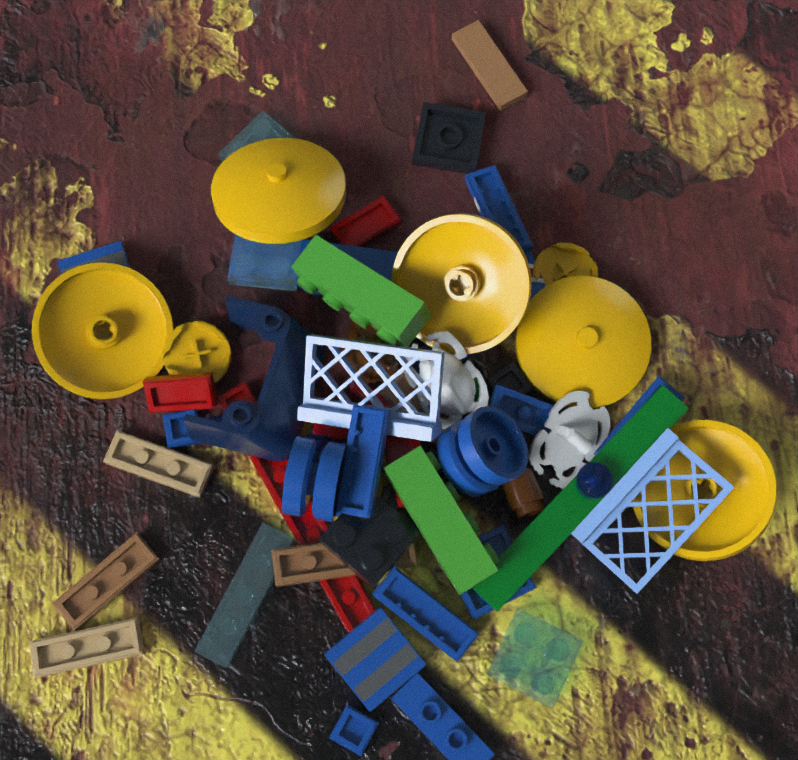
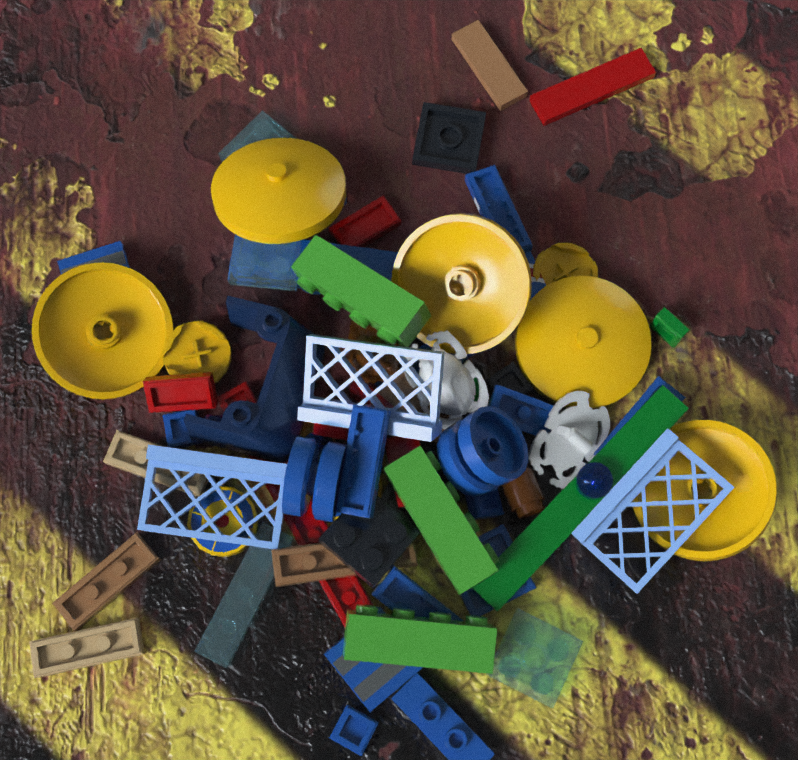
(215, 465): none -> light blue fence
(227, 524): none -> tile
(419, 641): none -> bright green brick
(485, 506): none -> blue tile
(592, 86): none -> red tile
(669, 327): none -> green tile

